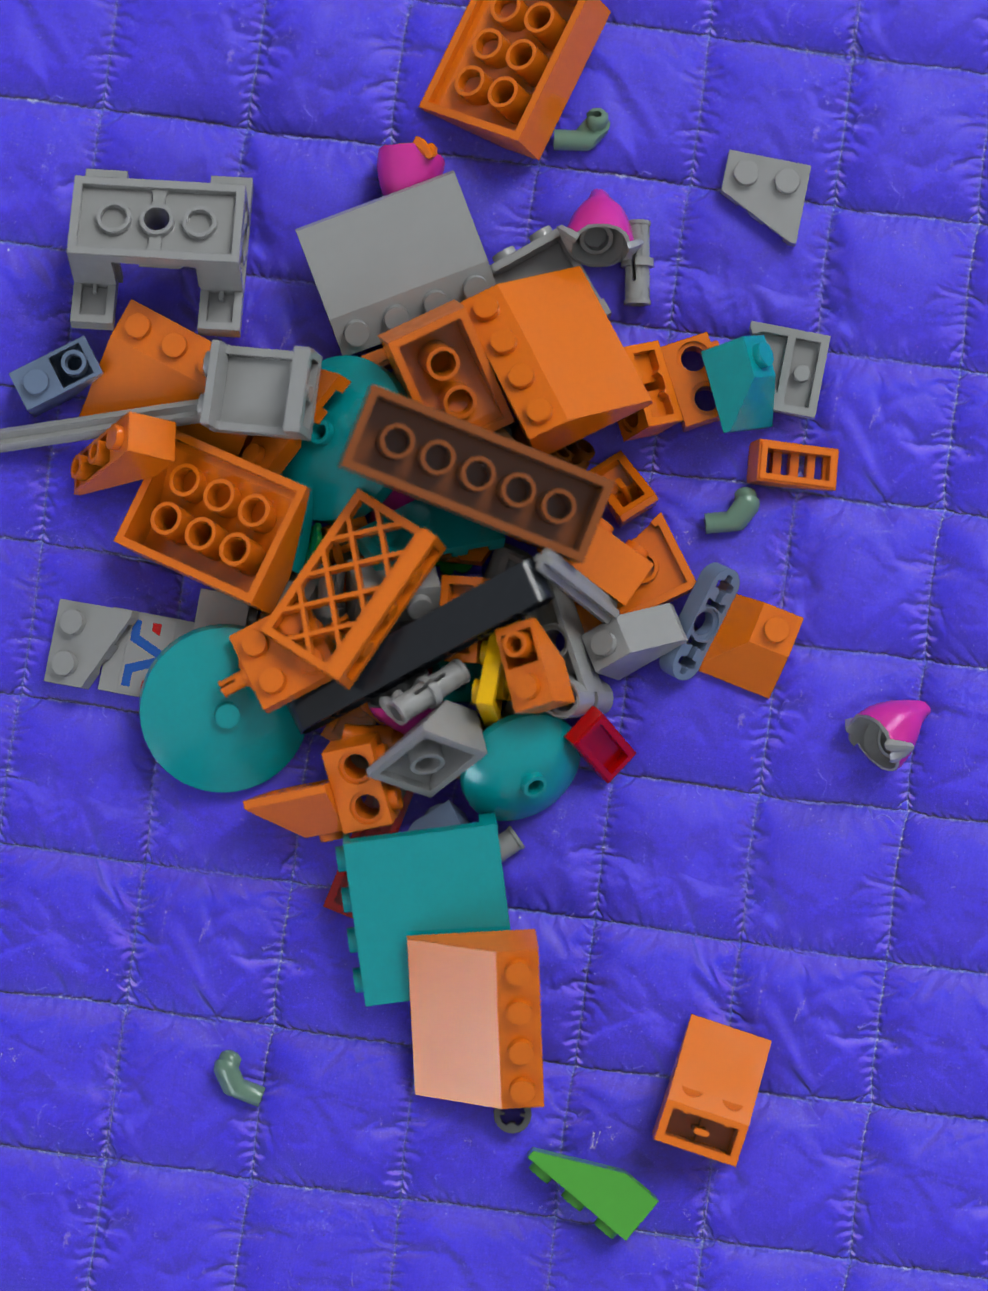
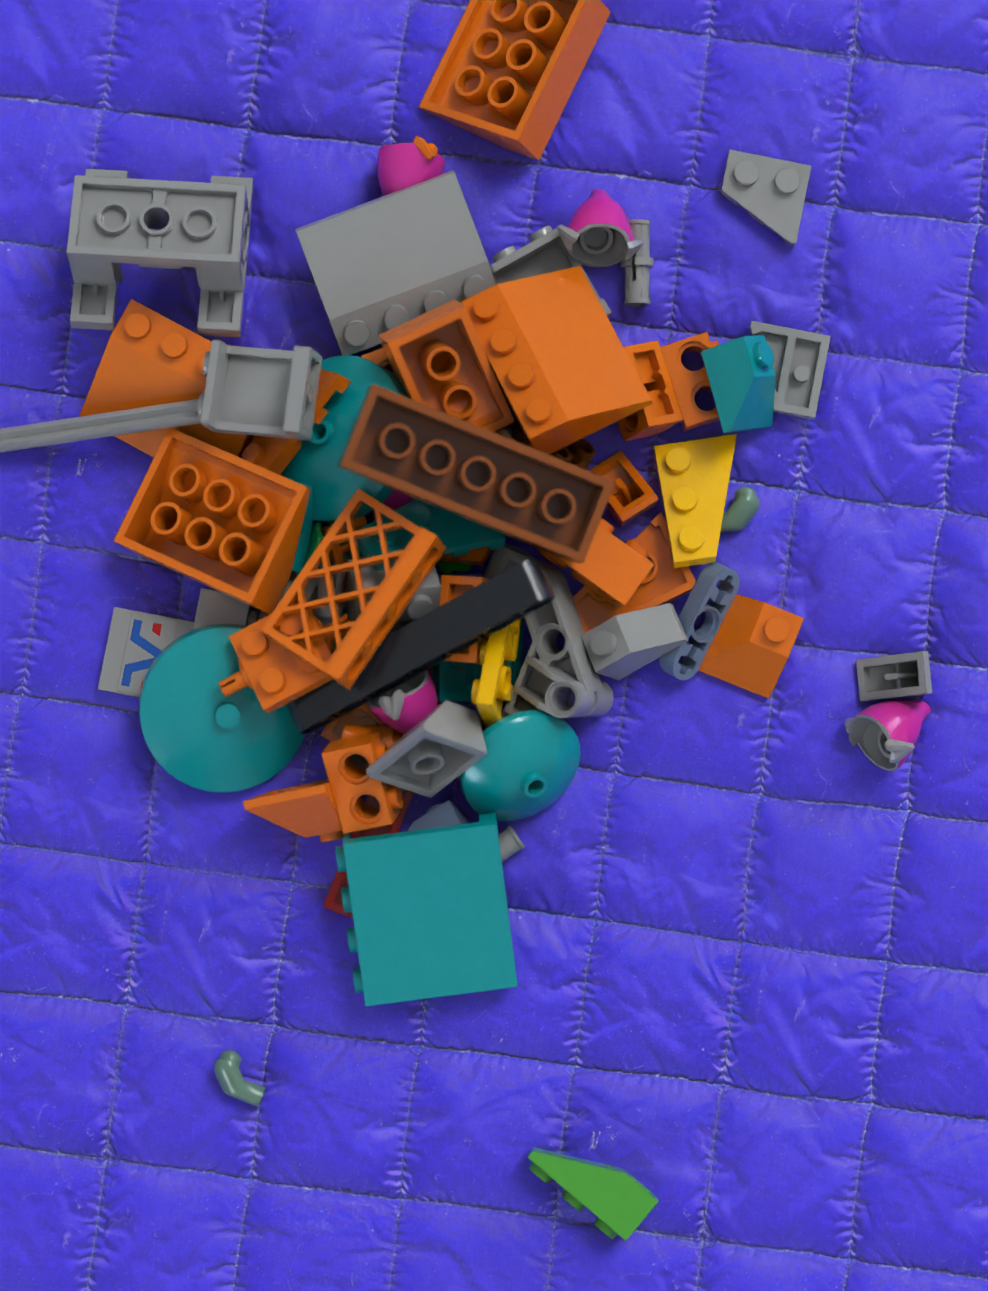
(56, 376): sand blue slope -> none
(83, 641): light grey wing -> none
(125, 453): orange slope -> none
(428, 692): light grey pin -> none
(477, 1017): orange slope -> none
(511, 1126): dark grey bush -> none
(533, 668): orange slope -> none
(576, 585): light grey axle -> none
(587, 135): sand green arm -> none
(600, 744): red tile -> none
(694, 495): none -> yellow wing
(712, 1090): orange slope -> none
(758, 462): orange slope -> none
(894, 676): none -> light grey slope

